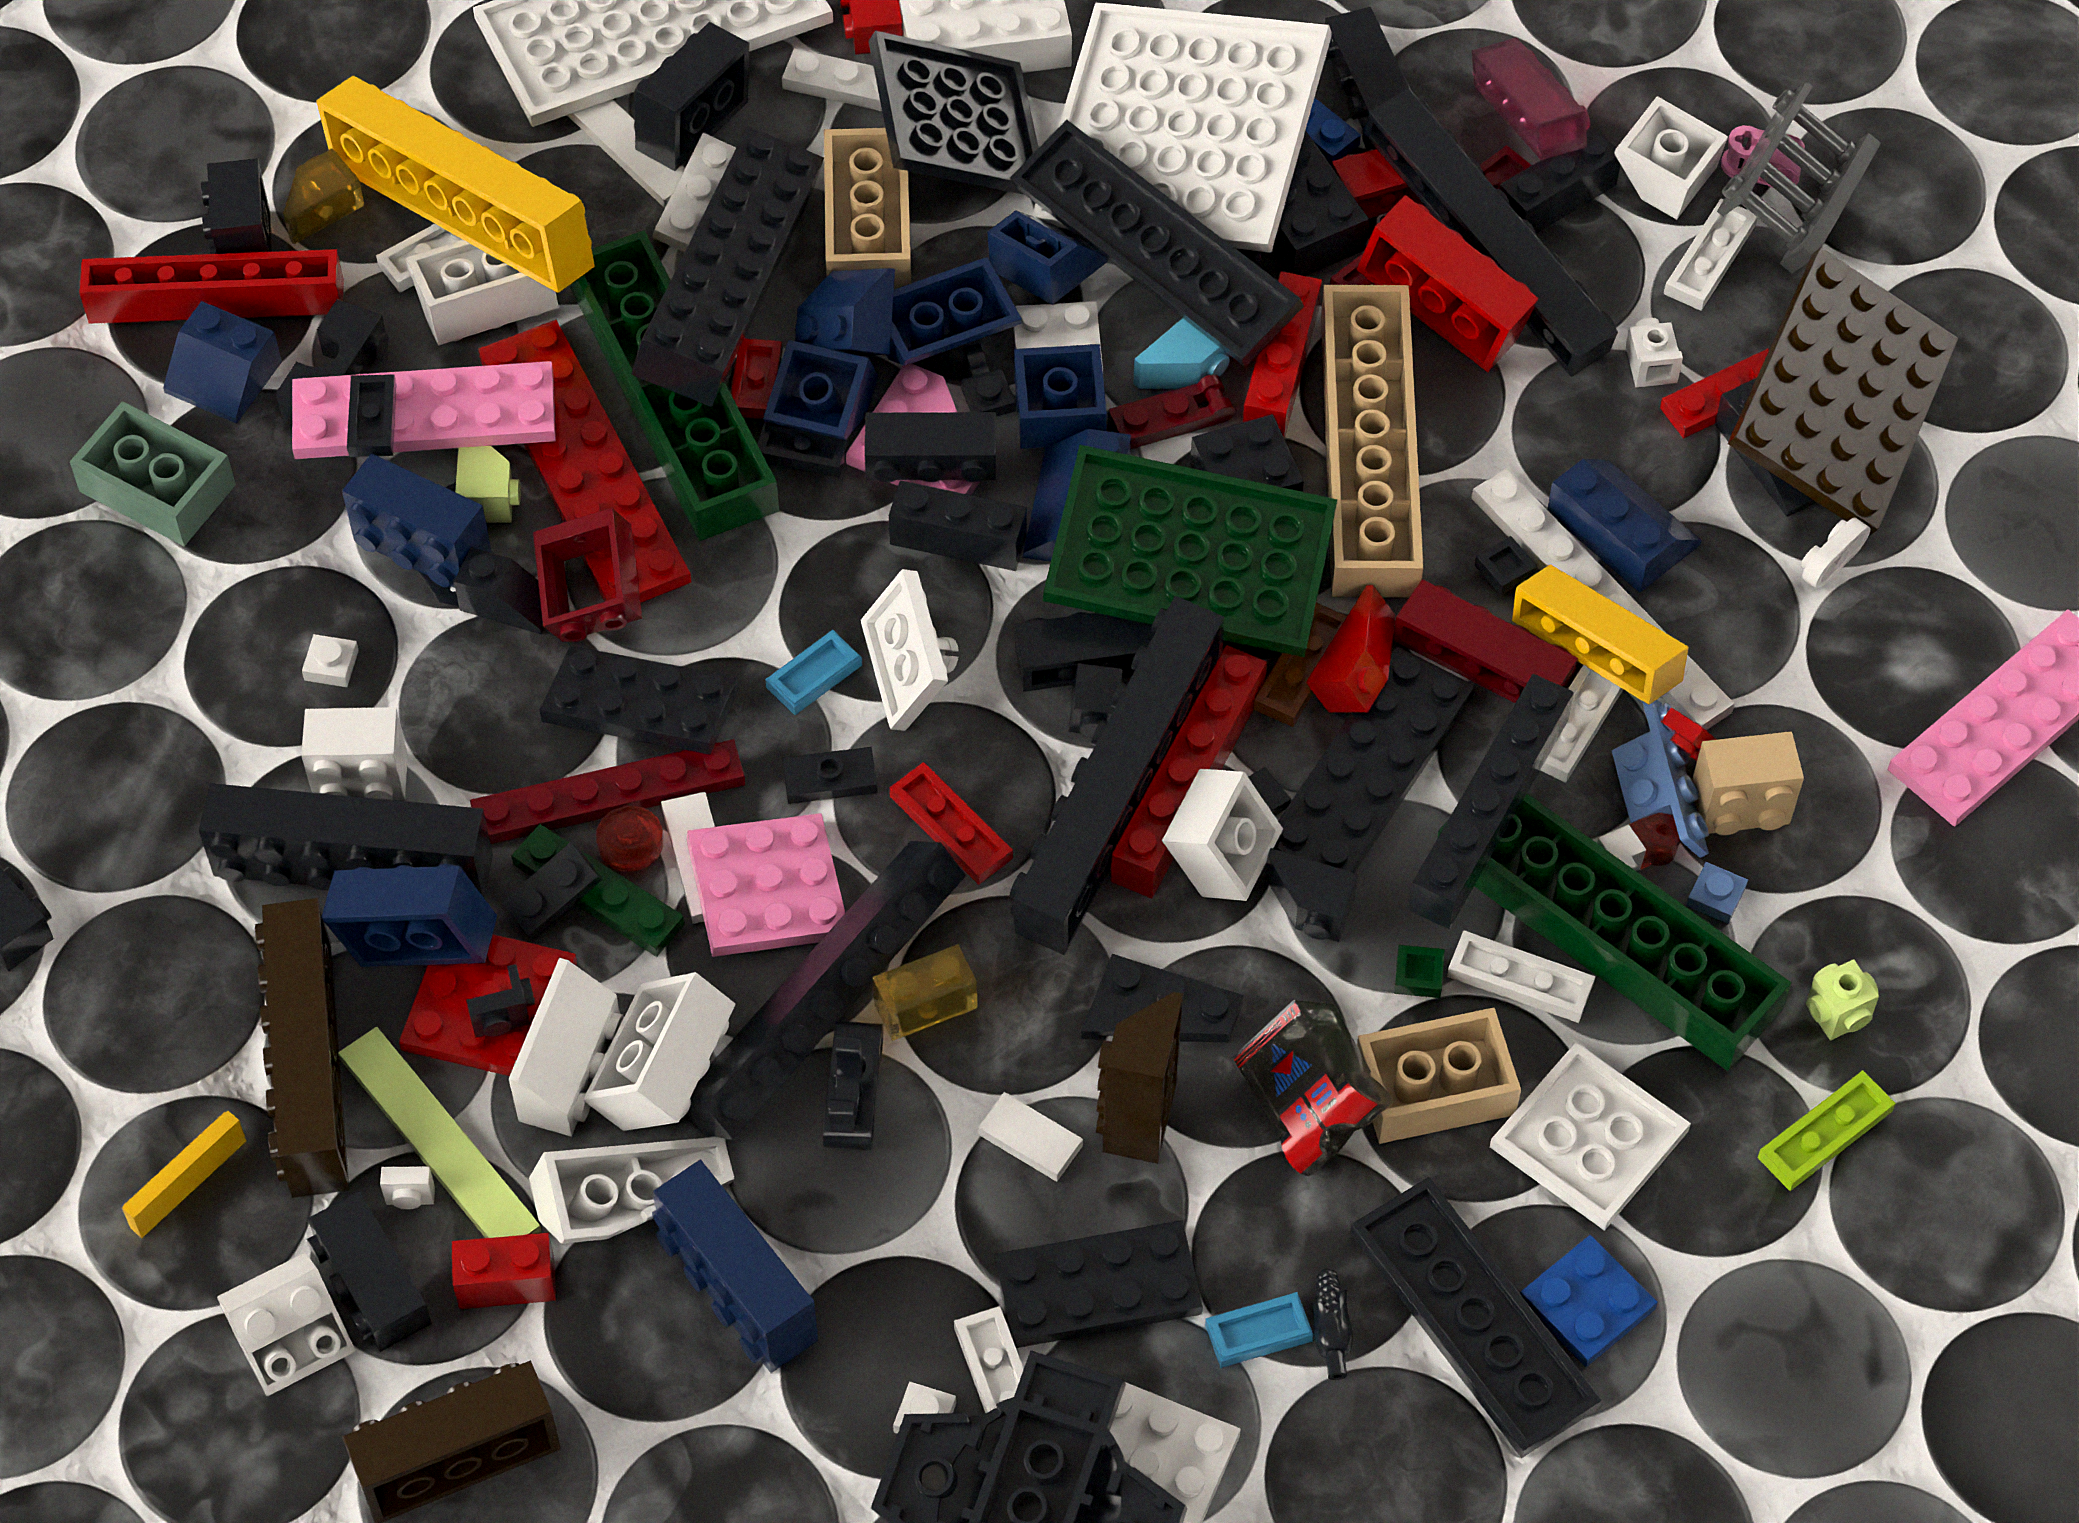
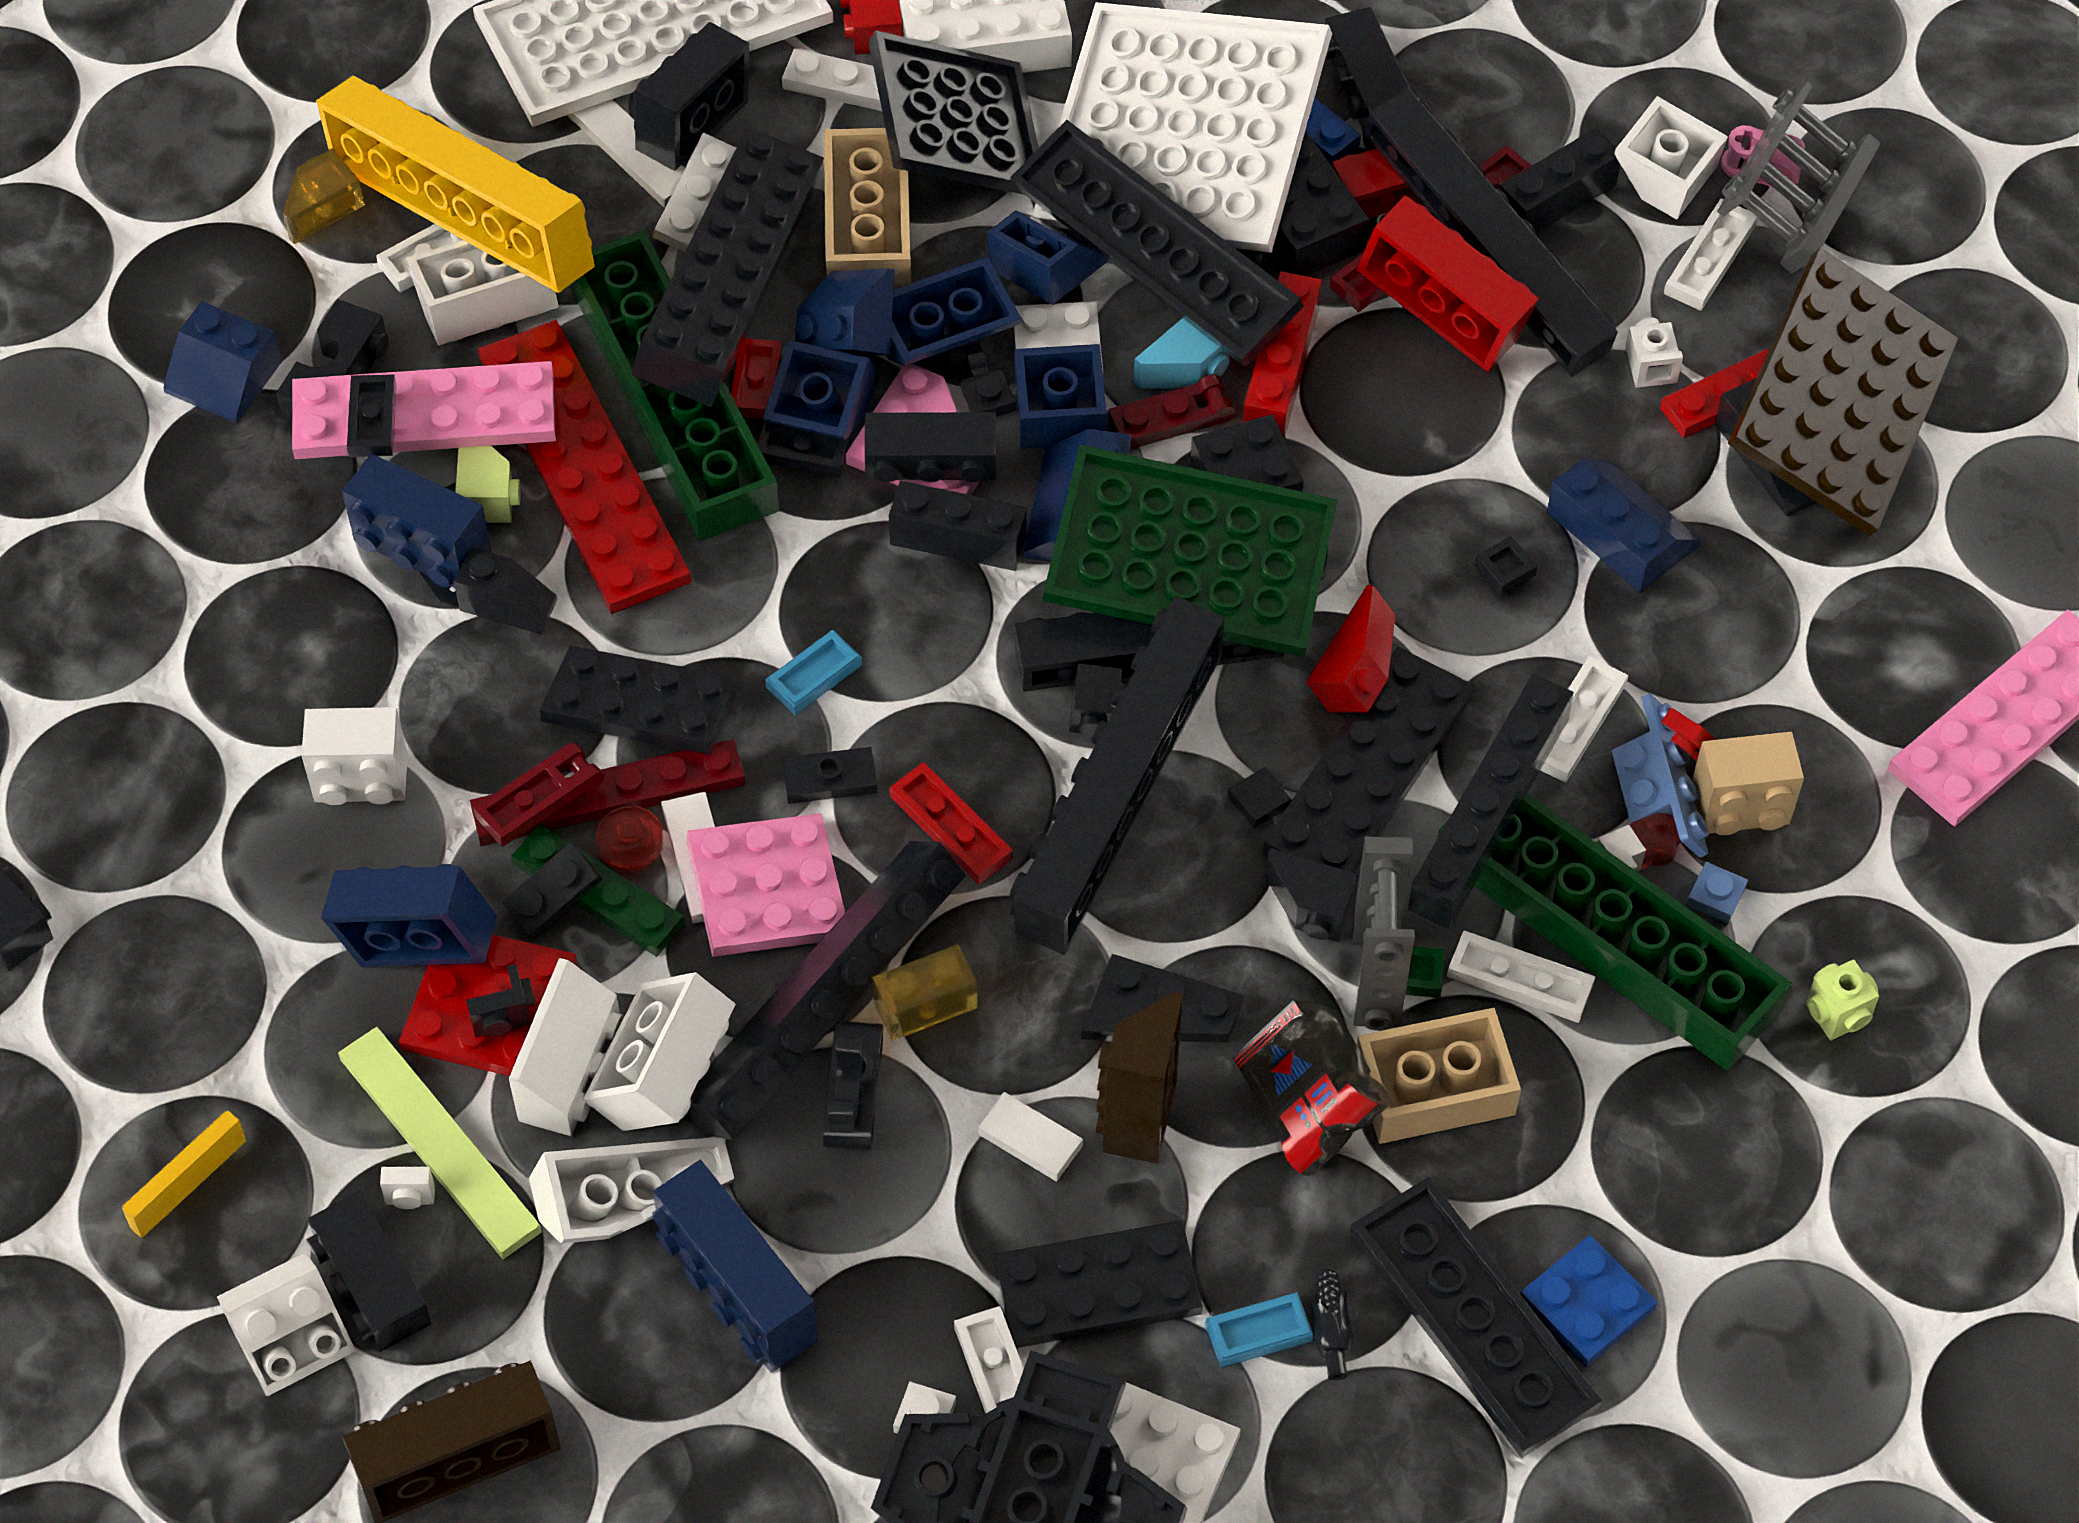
(153, 473): sand green brick -> none
(235, 282): red brick -> none
(237, 208): black brick -> none
(302, 1049): dark brown brick -> none
(310, 835): black brick -> none
(330, 660): white plate -> none
(503, 1271): red brick -> none
(538, 794): none -> dark red plate
(577, 539): dark red window -> none
(906, 650): white plate -> none
(1201, 744): red brick -> none
(1222, 834): white brick -> none
(1285, 689): reddish brown plate -> none
(1371, 440): tan brick -> none
(1378, 927): none -> dark grey fence
(1478, 643): dark red brick -> none
(1530, 98): clear pink brick -> none
(1550, 543): white plate -> none
(1590, 1135): white plate -> none
(1600, 634): yellow brick -> none
(1826, 1130): lime plate -> none
(1841, 547): white plate -> none

